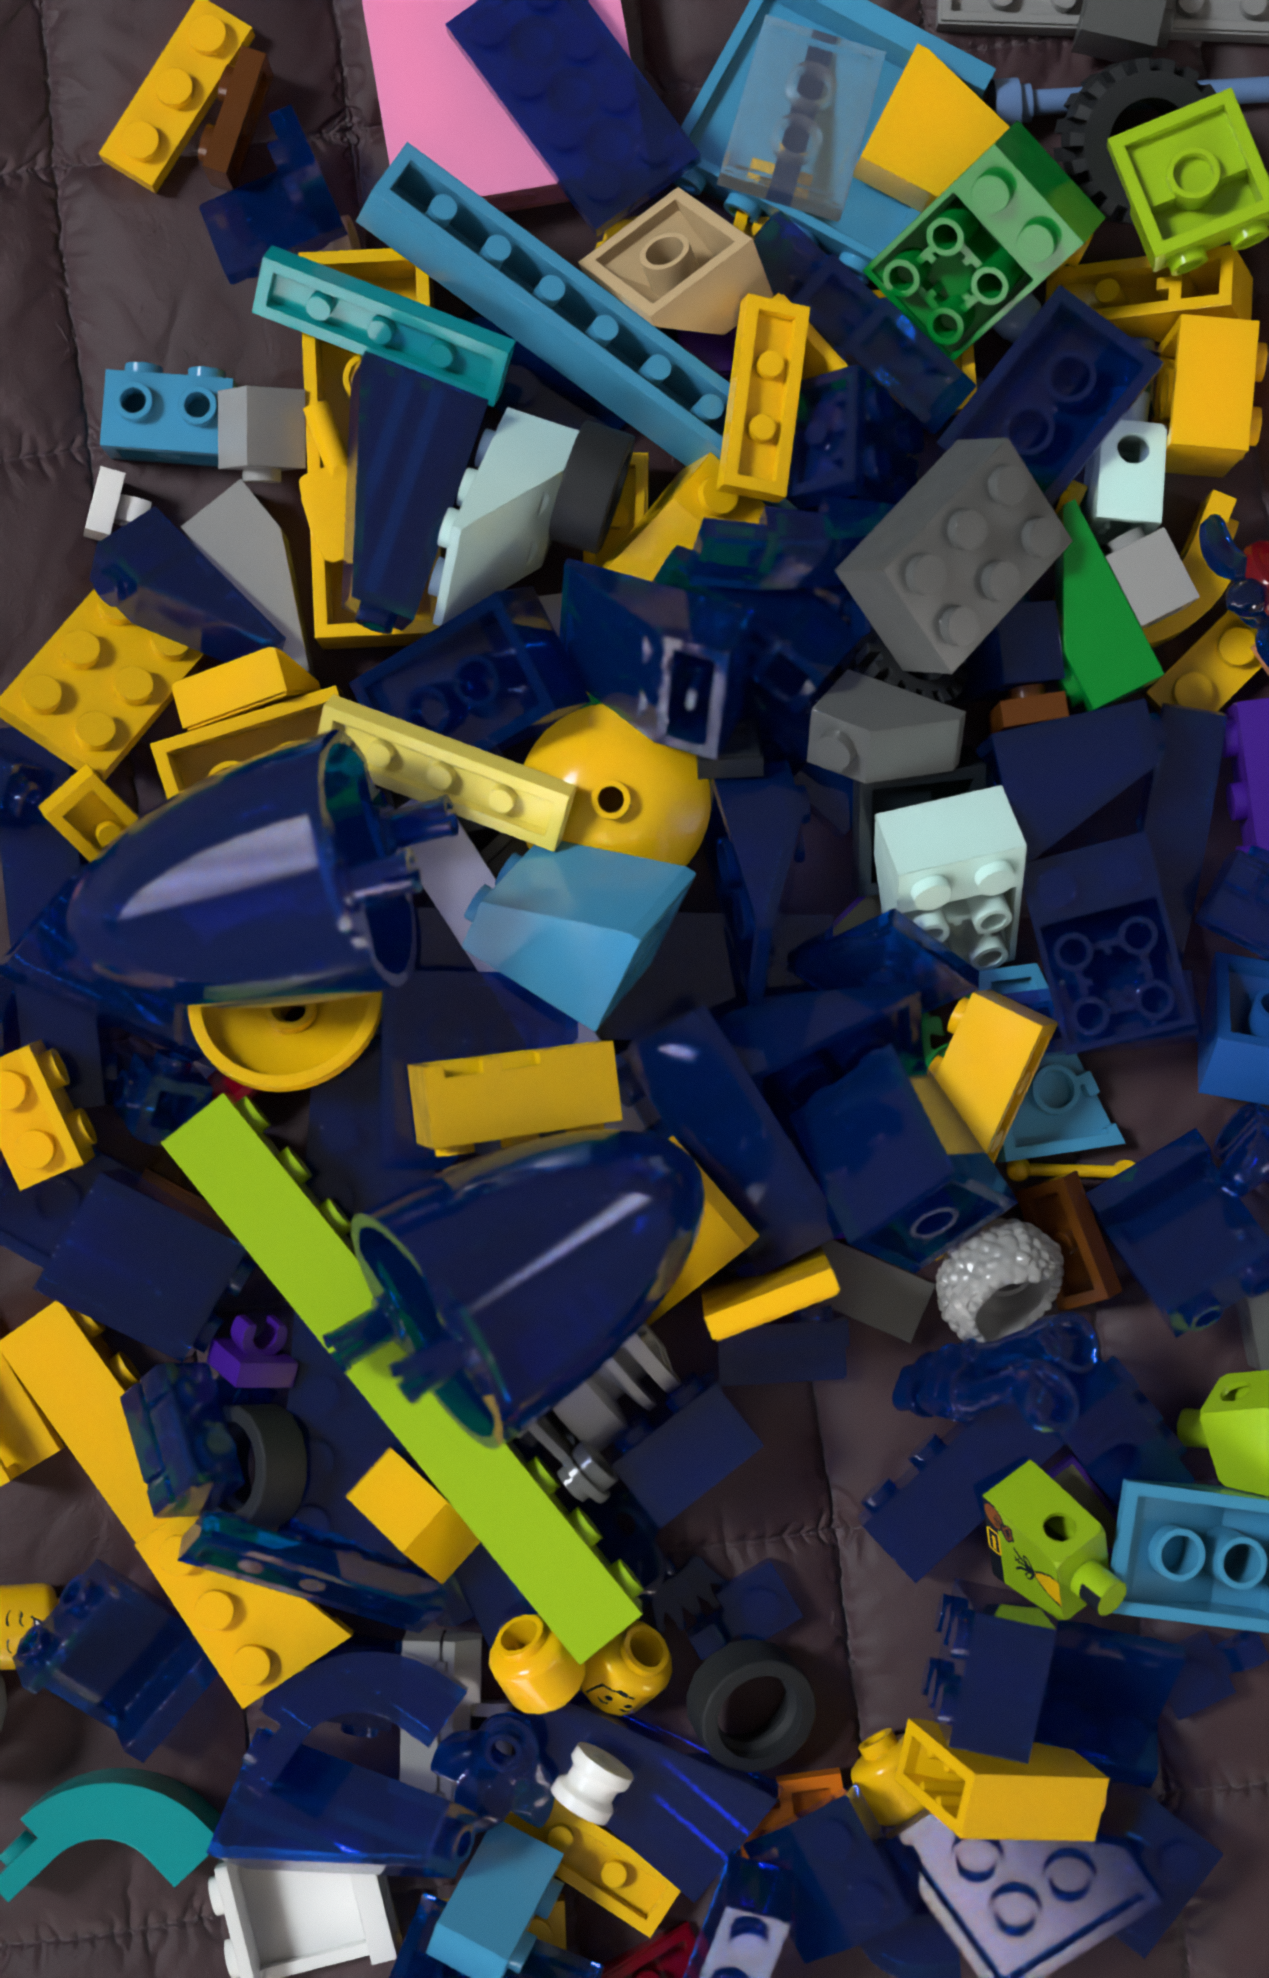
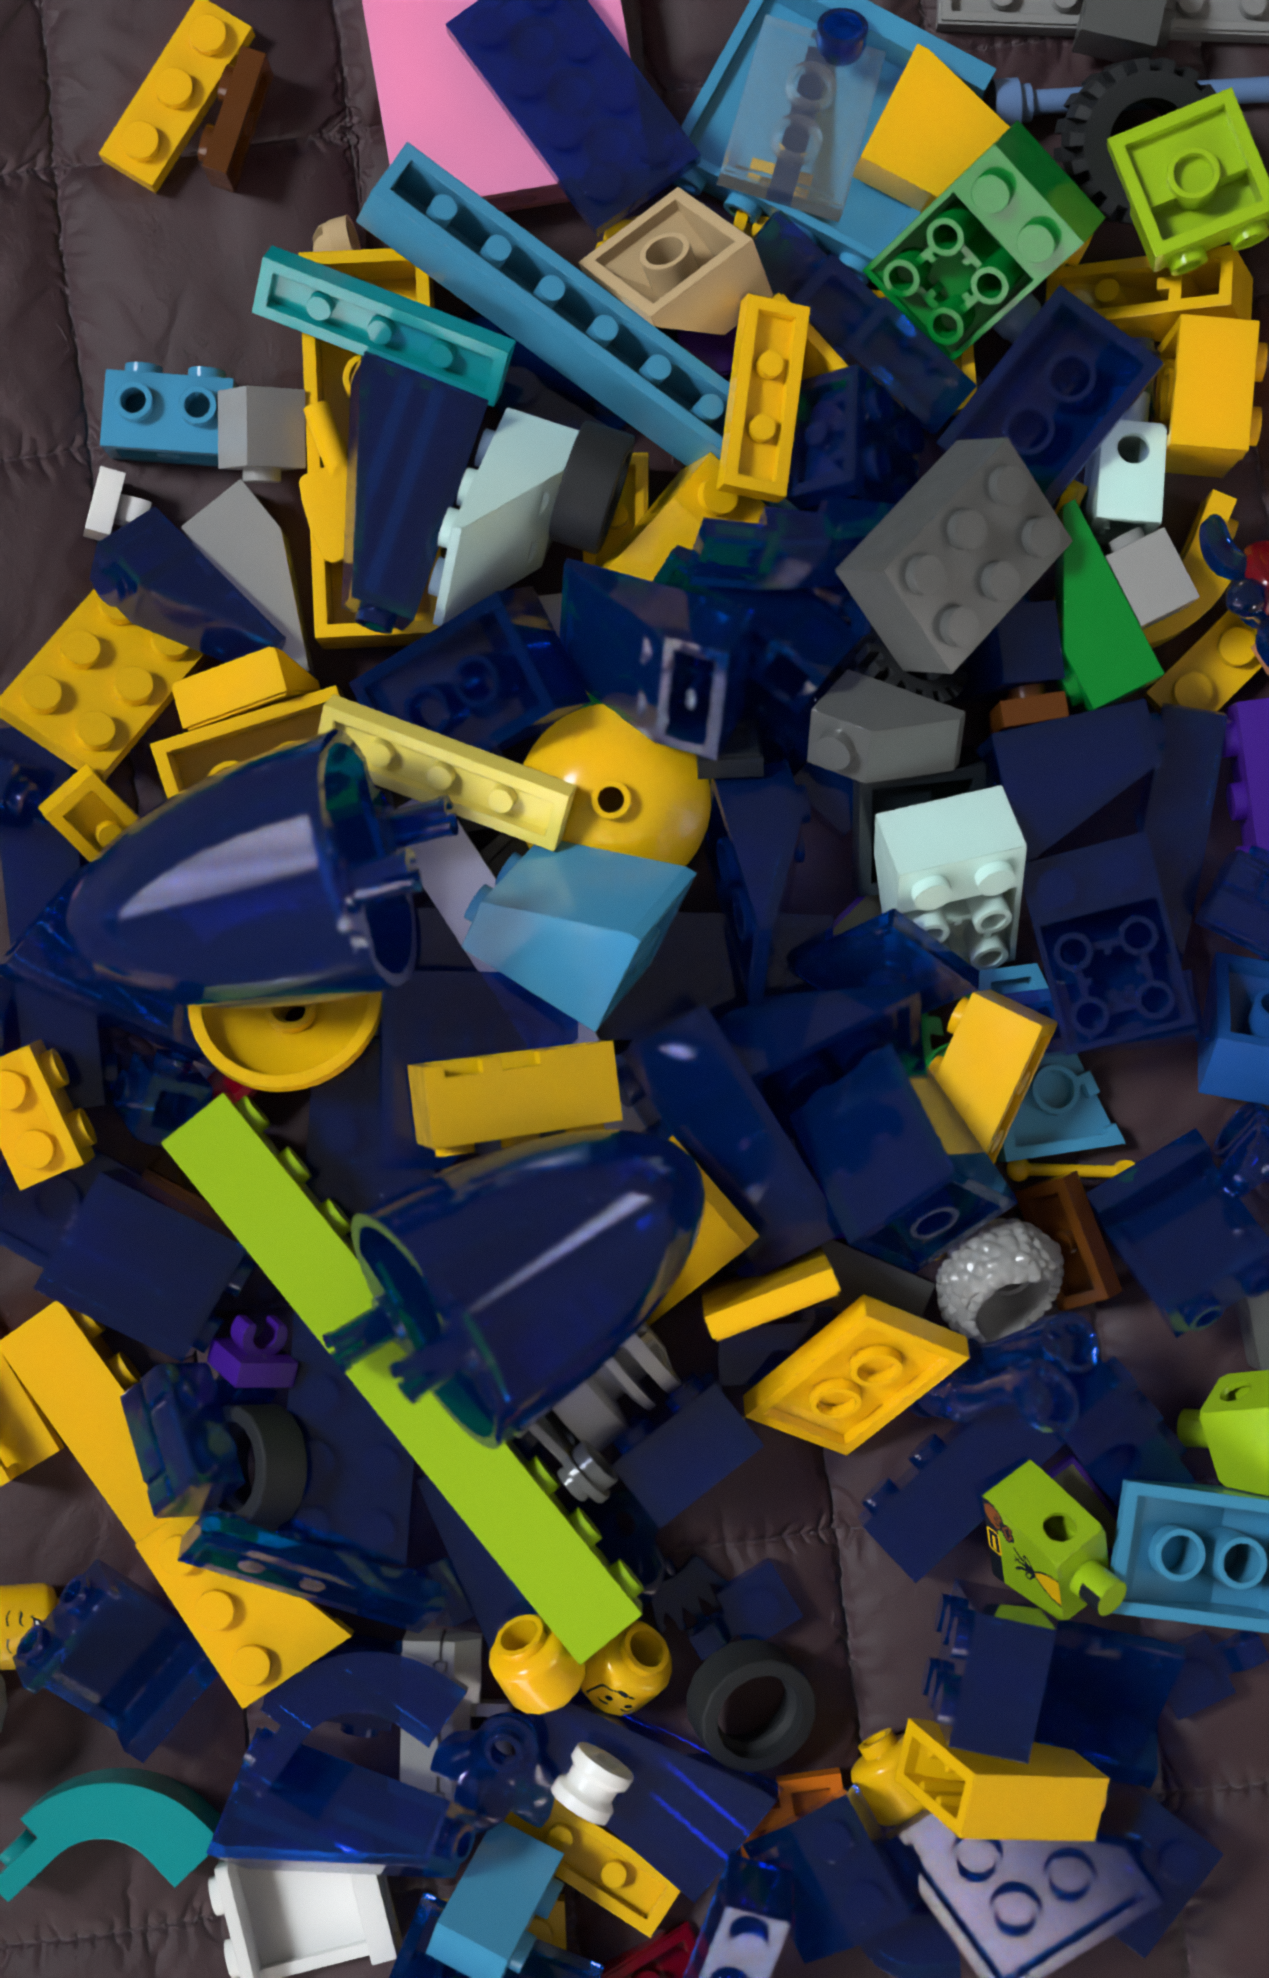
(279, 209): clear blue bracket -> none
(413, 1516): yellow slope -> none
(841, 36): none -> clear blue hinge
(855, 1375): none -> yellow plate

